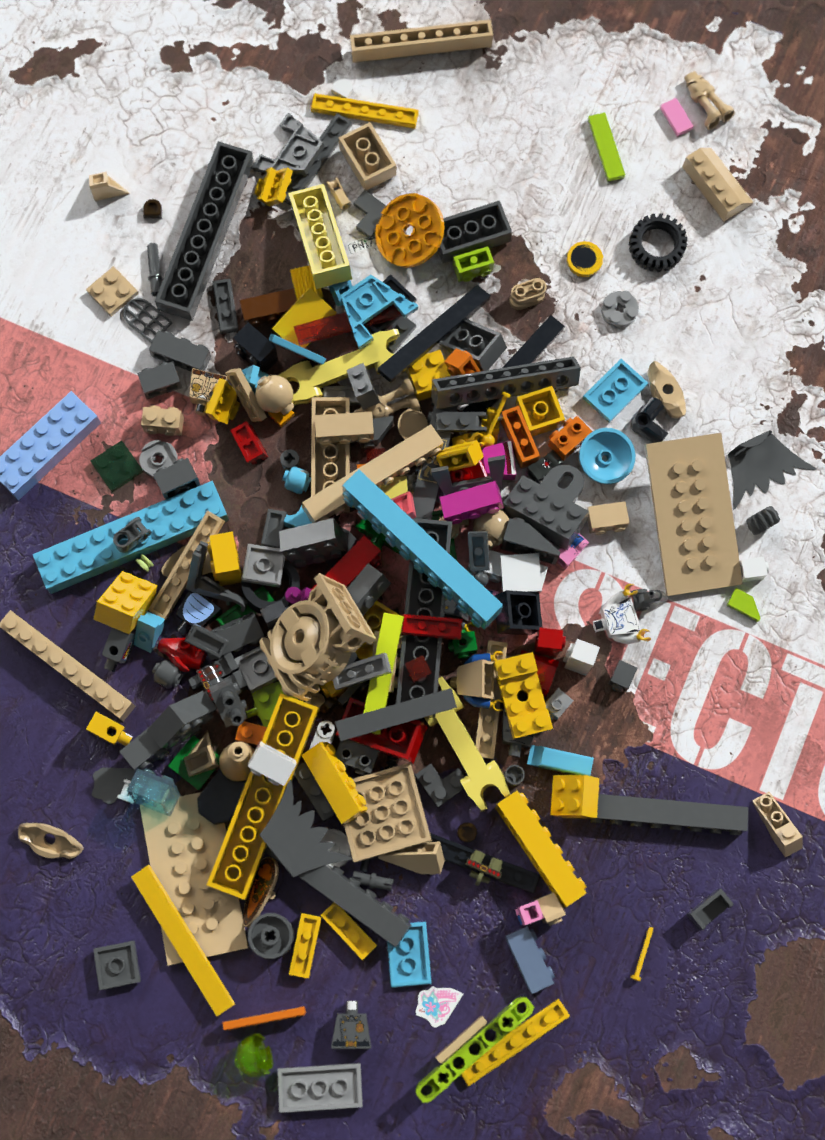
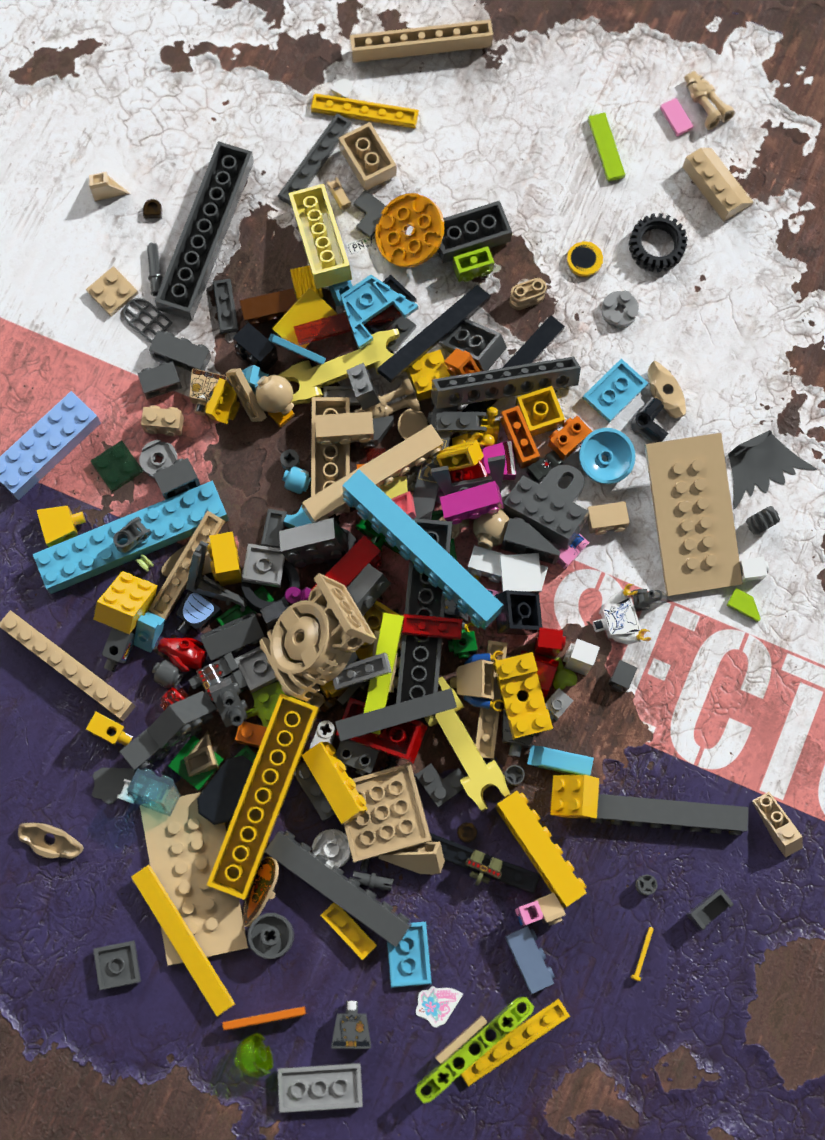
(59, 524): none -> yellow torso
(172, 696): none -> clear red head
(206, 640): dark grey tile -> none
(235, 761): tan cone -> none
(249, 443): red hinge -> none
(271, 764): white brick -> none
(274, 186): yellow slope -> none
(294, 839): dark grey piece -> none
(297, 153): wing -> none
(305, 945): yellow plate -> none
(418, 668): clear red plate -> none
(479, 555): dark grey plate -> none
(497, 414): yellow piece -> none
(563, 676): none -> lime rock
(648, 886): none -> dark grey wheel

